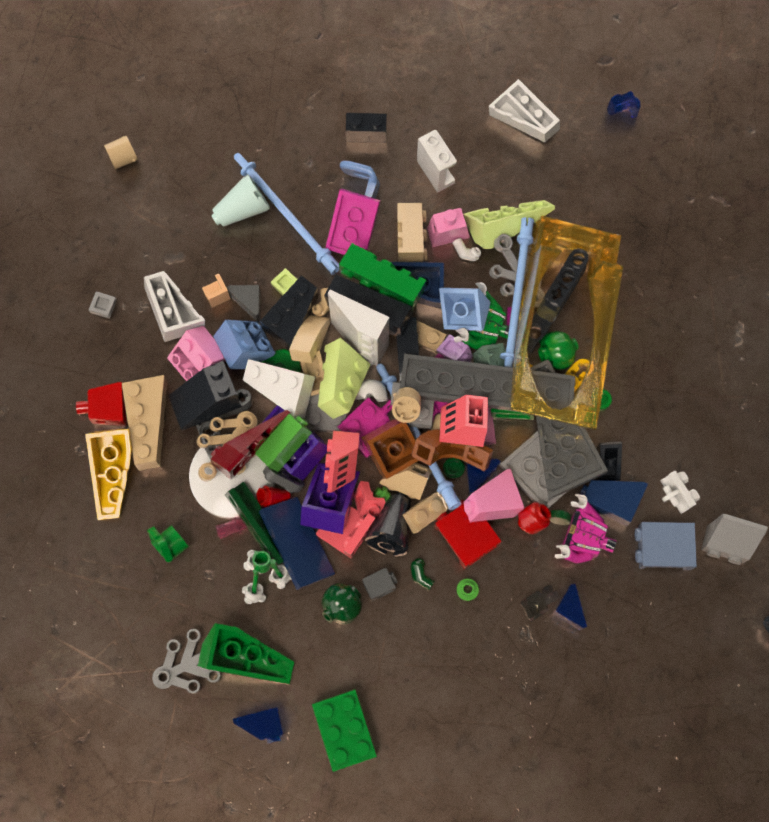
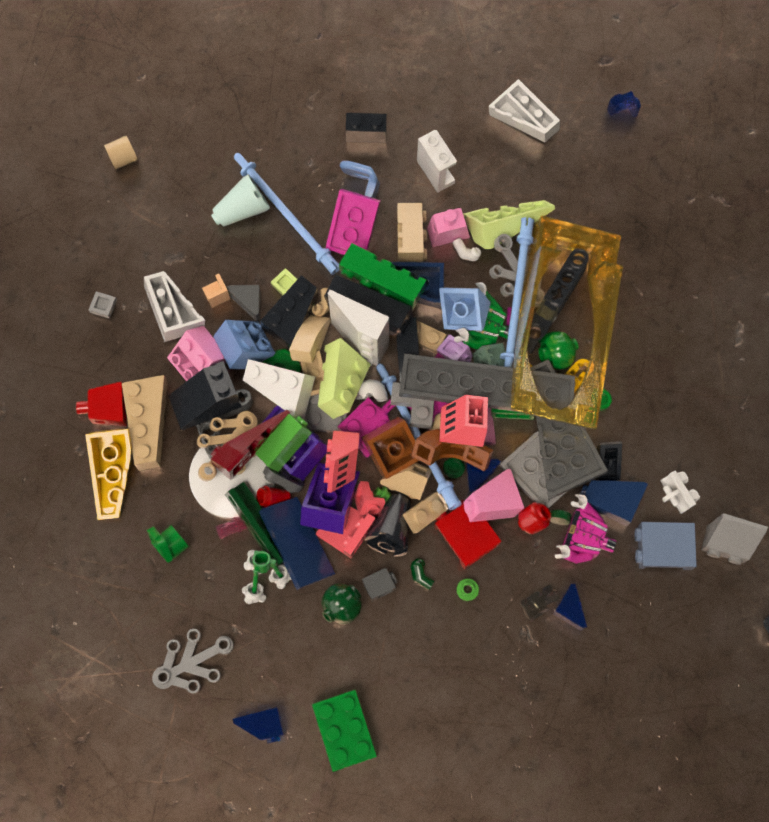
(237, 653): green wedge -> none
(406, 405): tan piece -> none

